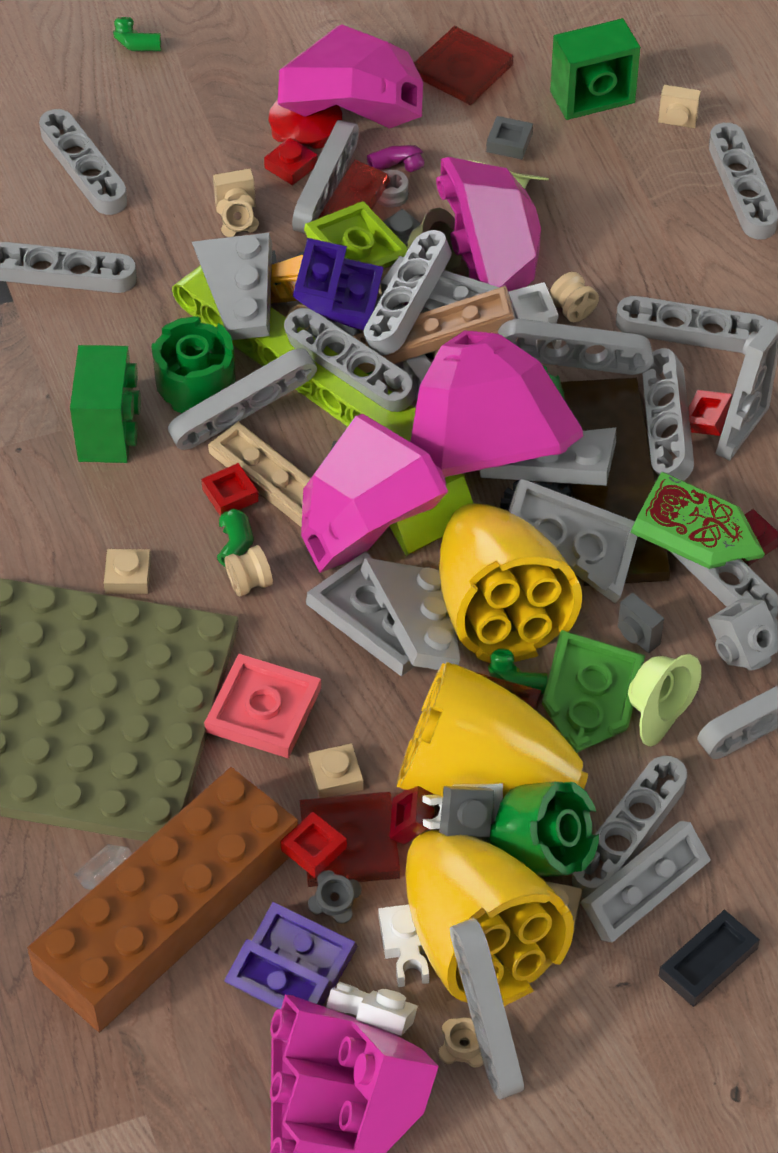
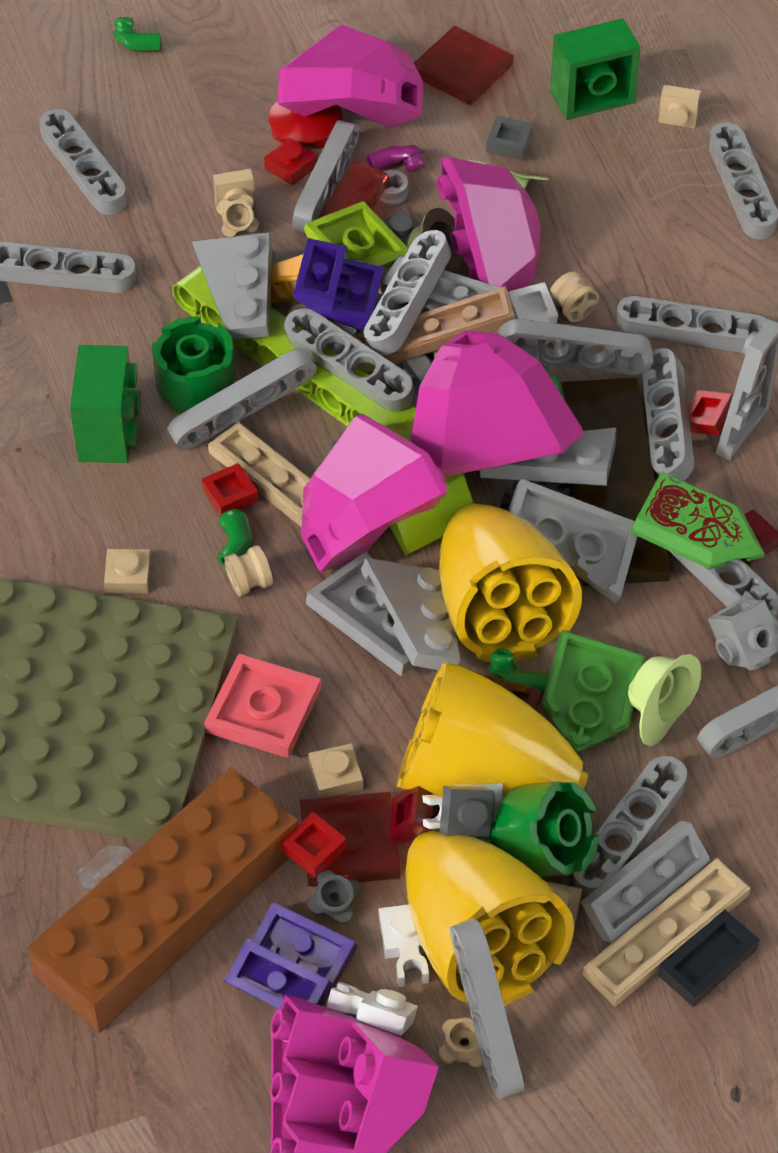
(640, 623): dark grey plate -> none
(664, 931): none -> tan tile

